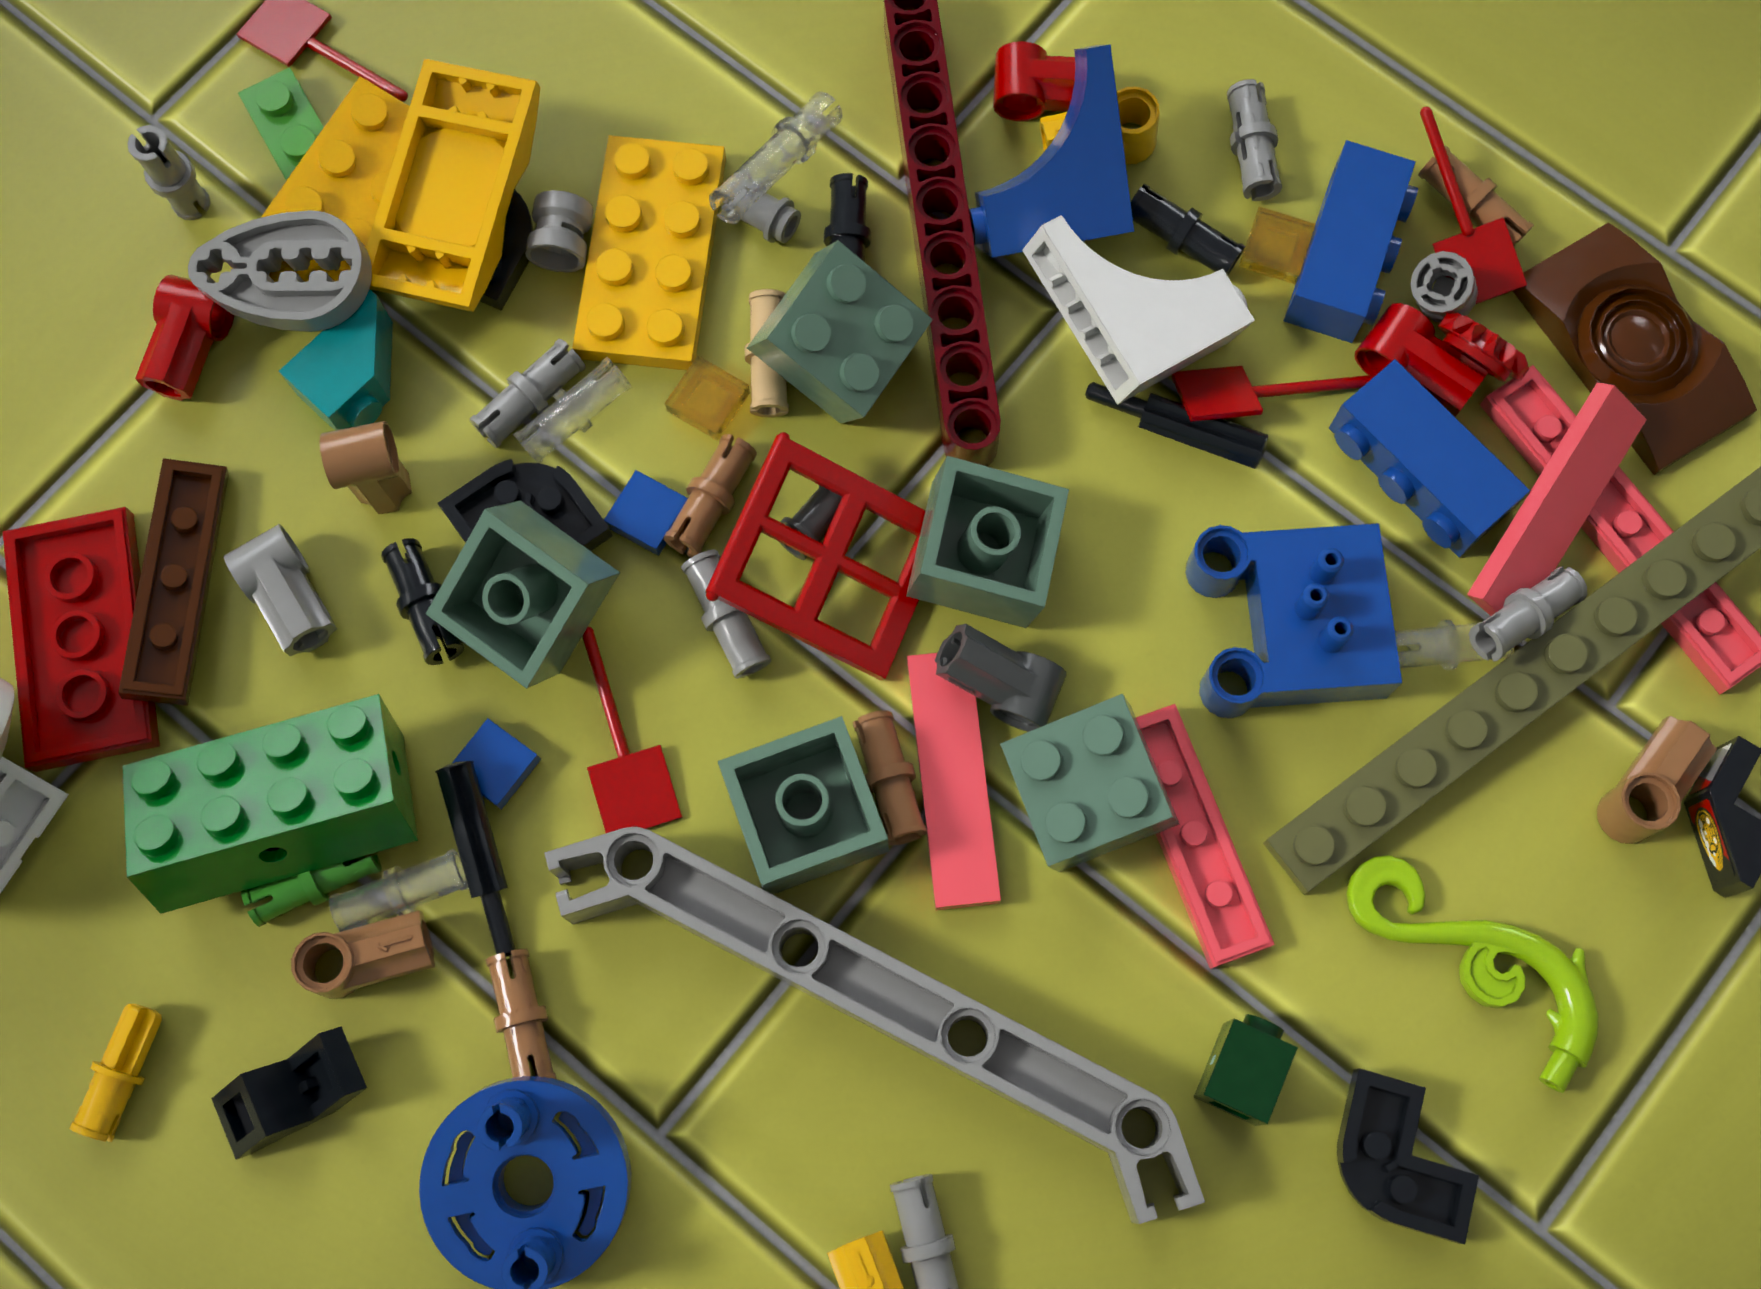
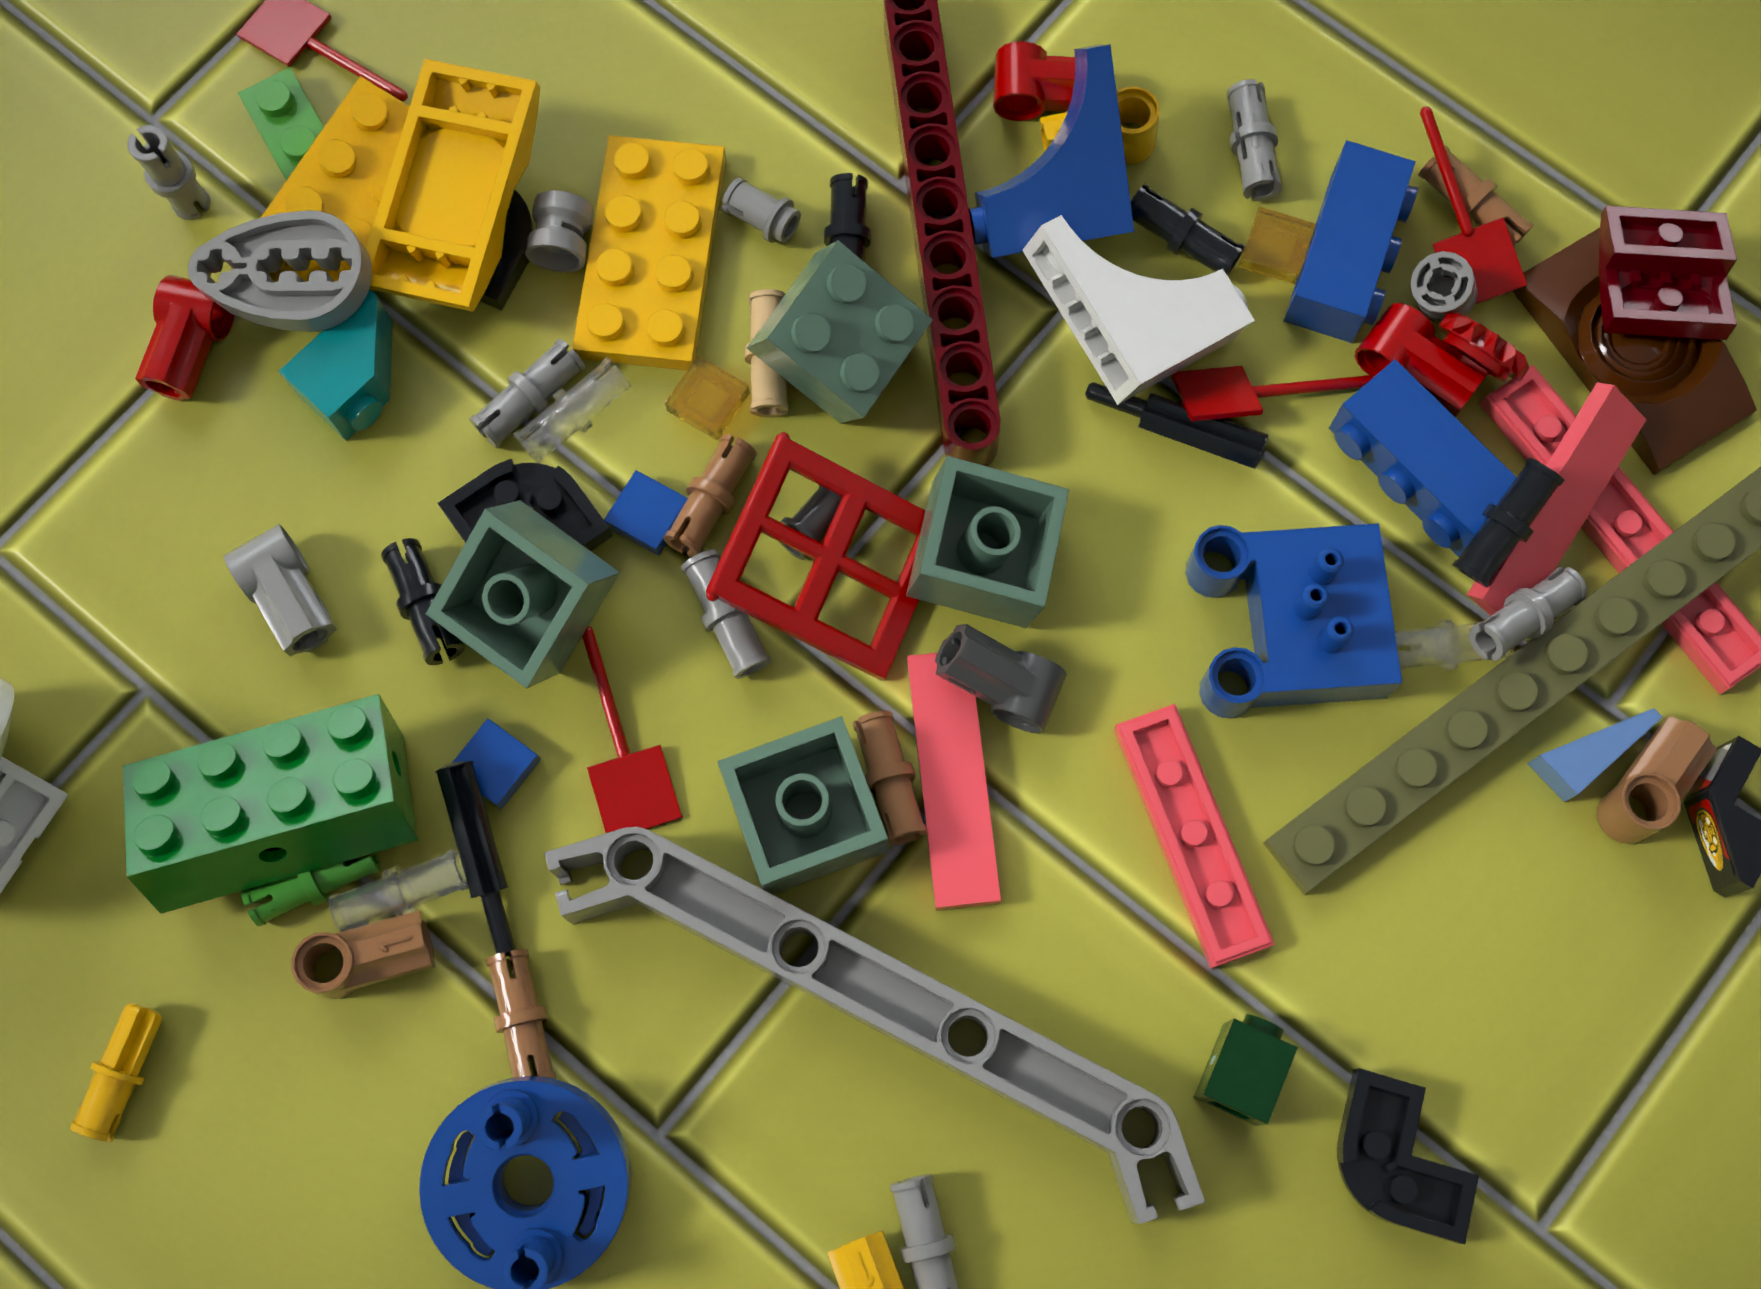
(71, 627): red tile -> none
(174, 583): reddish brown tile -> none
(289, 1093): black slope -> none
(367, 464): medium nougat piece -> none
(791, 143): clear pin -> none
(1089, 783): sand green brick -> none
(1508, 522): none -> black pin
(1577, 1013): lime plant -> none
(1578, 763): none -> medium blue piece
(1666, 272): none -> dark red slope

